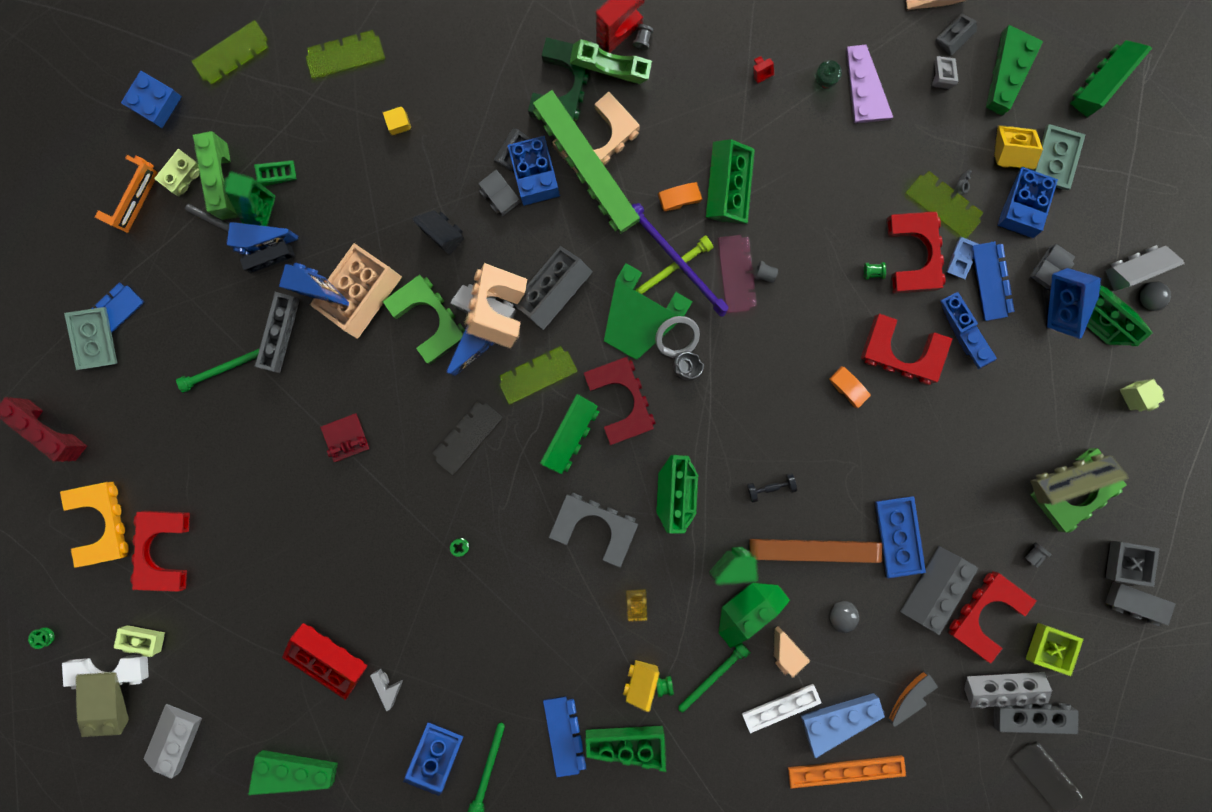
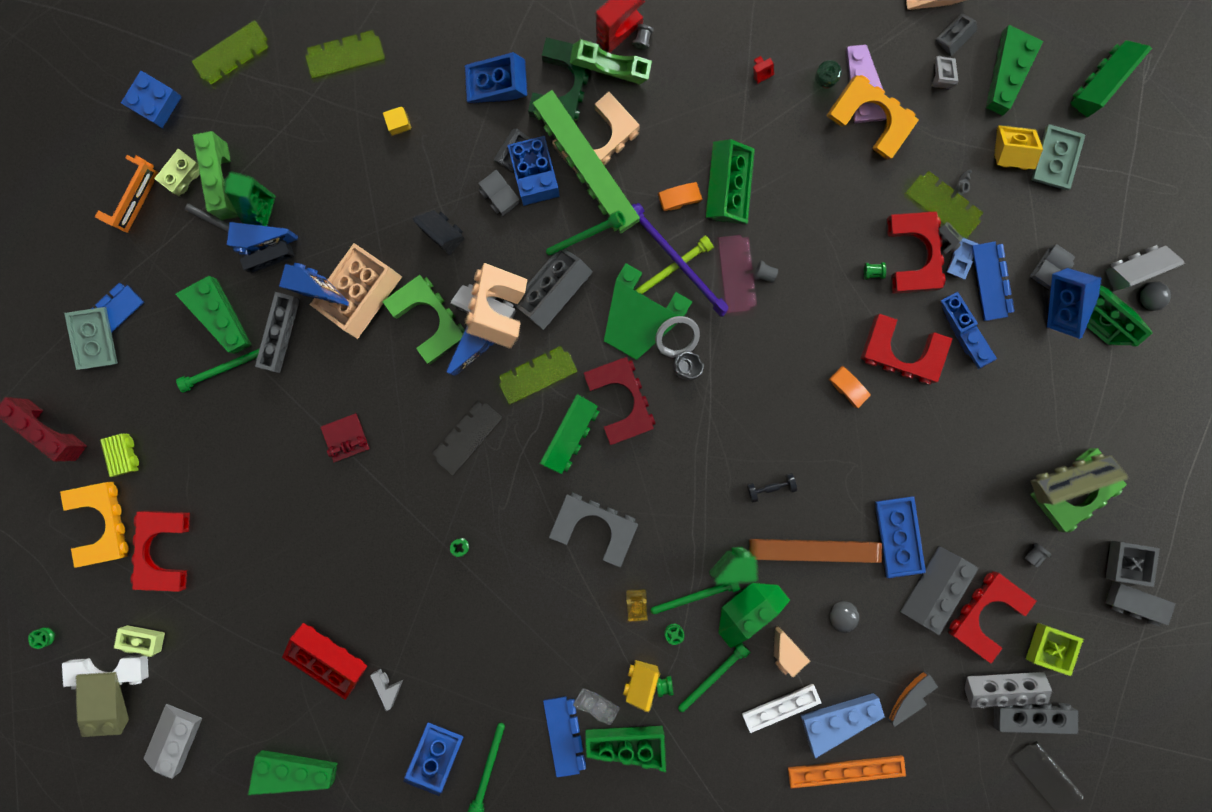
(119, 455): none -> lime brick
(214, 311): none -> green wedge
(259, 168): green slope -> none
(496, 79): none -> blue slope
(597, 706): none -> clear slope
(615, 220): none -> green piece
(674, 637): none -> green wheel
(677, 494): green wedge -> none
(695, 596): none -> green piece
(898, 120): none -> light orange arch
(949, 234): none -> dark grey bracket
(1028, 203): blue slope -> none
(1143, 395): yellowish green brick -> none

